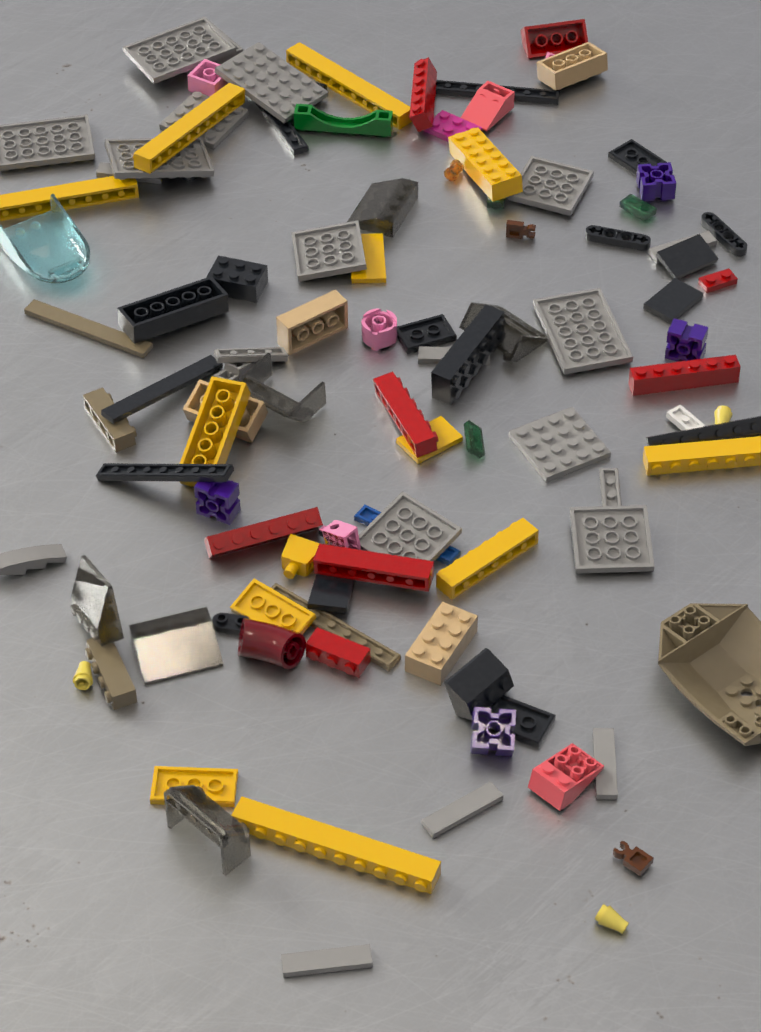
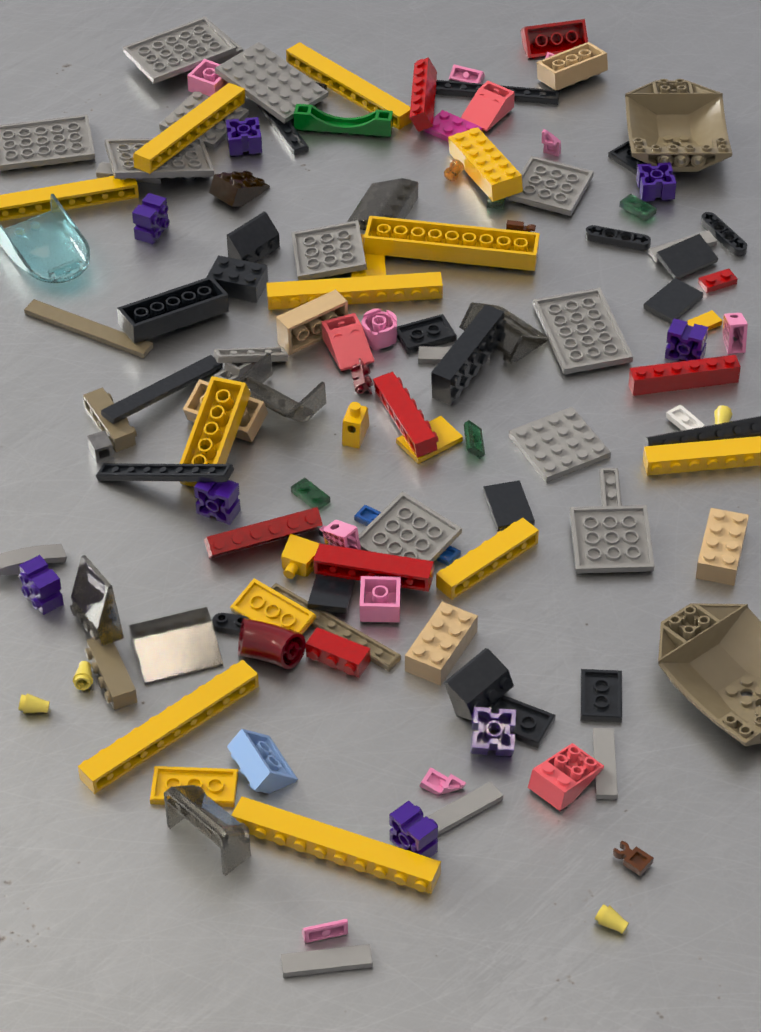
(33, 704): none -> light yellow cone
(41, 585): none -> dark purple brick
(100, 446): none -> flat silver brick
(150, 218): none -> dark purple brick
(168, 726): none -> yellow brick
(237, 187): none -> dark brown slope
(244, 136): none -> dark purple brick
(253, 239): none -> black slope
(261, 761): none -> light blue slope
(310, 494): none -> clear green plate
(325, 931): none -> bright pink slope
(346, 341): none -> coral slope
(357, 289): none -> yellow brick
(357, 417): none -> yellow torso
(361, 377): none -> dark red hinge
(380, 599): none -> bright pink brick
(413, 831): none -> dark purple brick
(439, 783): none -> bright pink slope
(451, 243): none -> yellow brick
(465, 74): none -> bright pink slope
(507, 504): none -> black tile
(551, 143): none -> bright pink slope
(601, 695): none -> black tile
(677, 114): none -> dark tan wedge
(707, 319): none -> yellow tile
(722, 546): none -> tan brick
(735, 326): none -> bright pink torso

